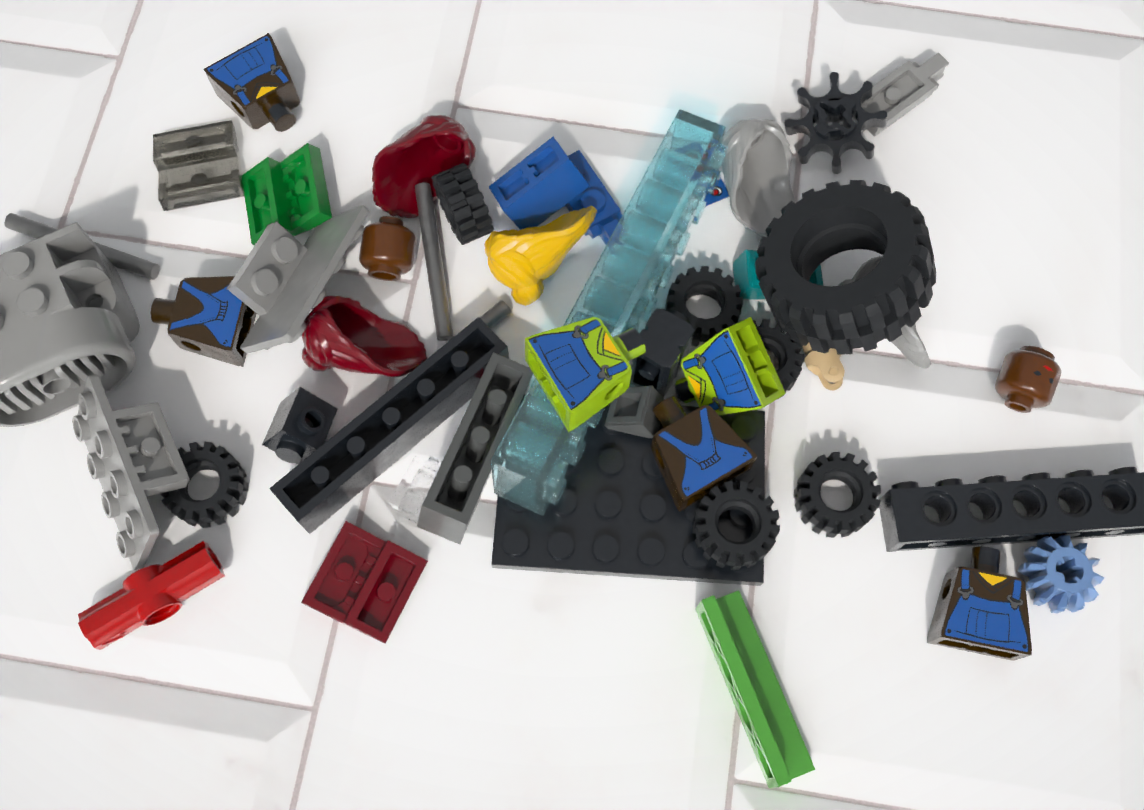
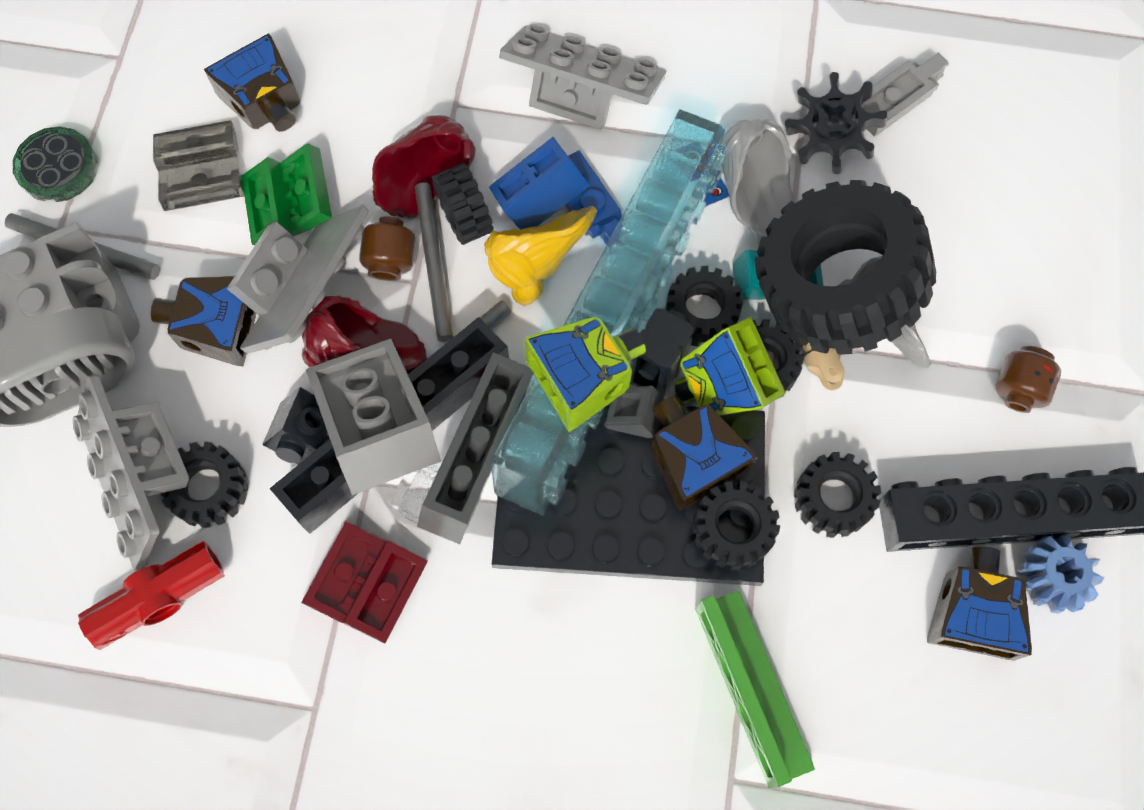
(54, 164): none -> tile
(373, 416): none -> light grey slope
(579, 78): none -> light grey bracket

